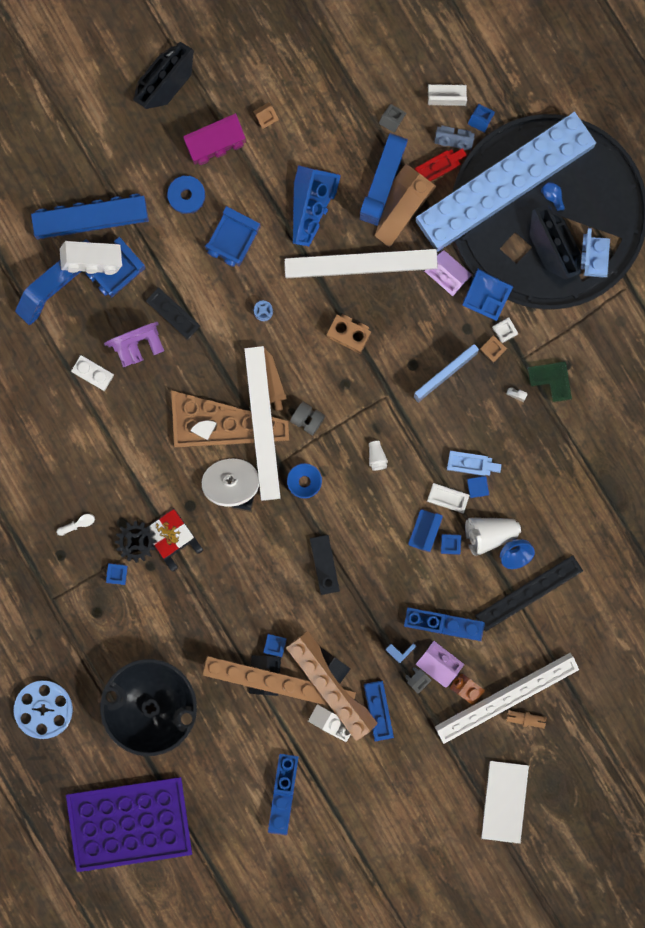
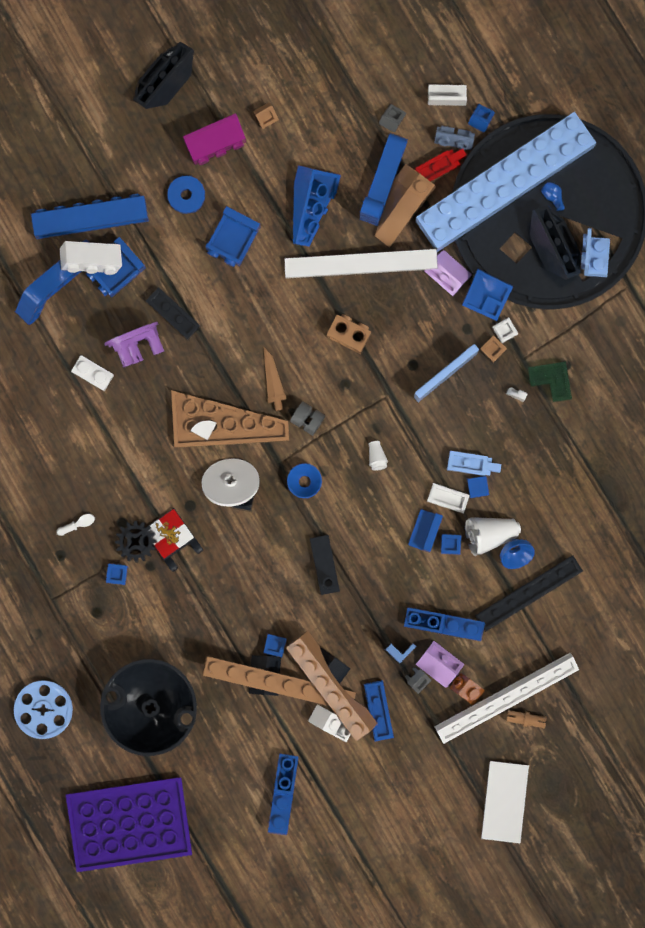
(262, 423): white tile -> none
(263, 307): medium blue wheel -> none

